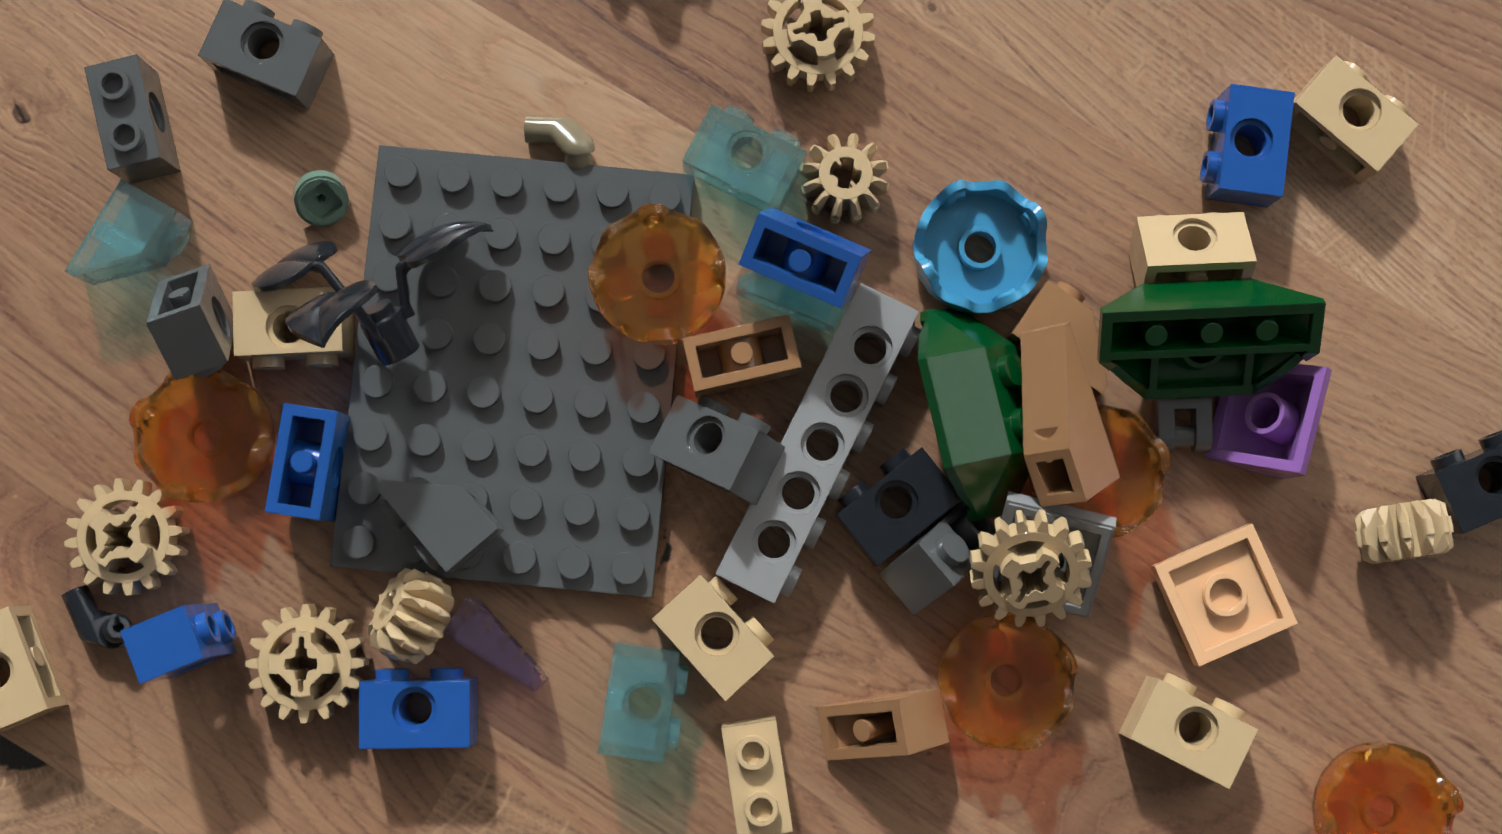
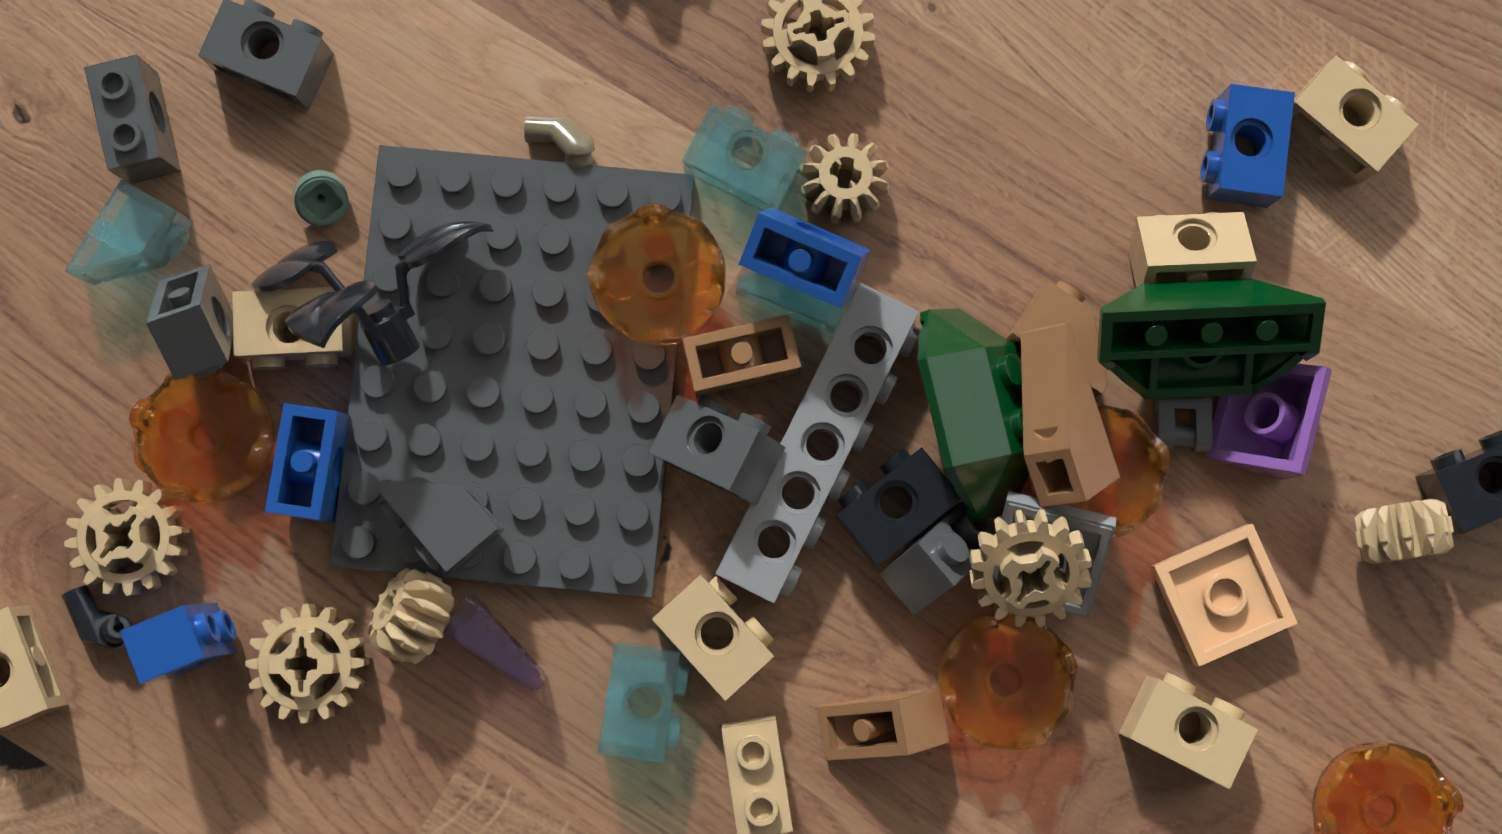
(385, 716): blue brick -> none
(987, 210): dark azure plate -> none

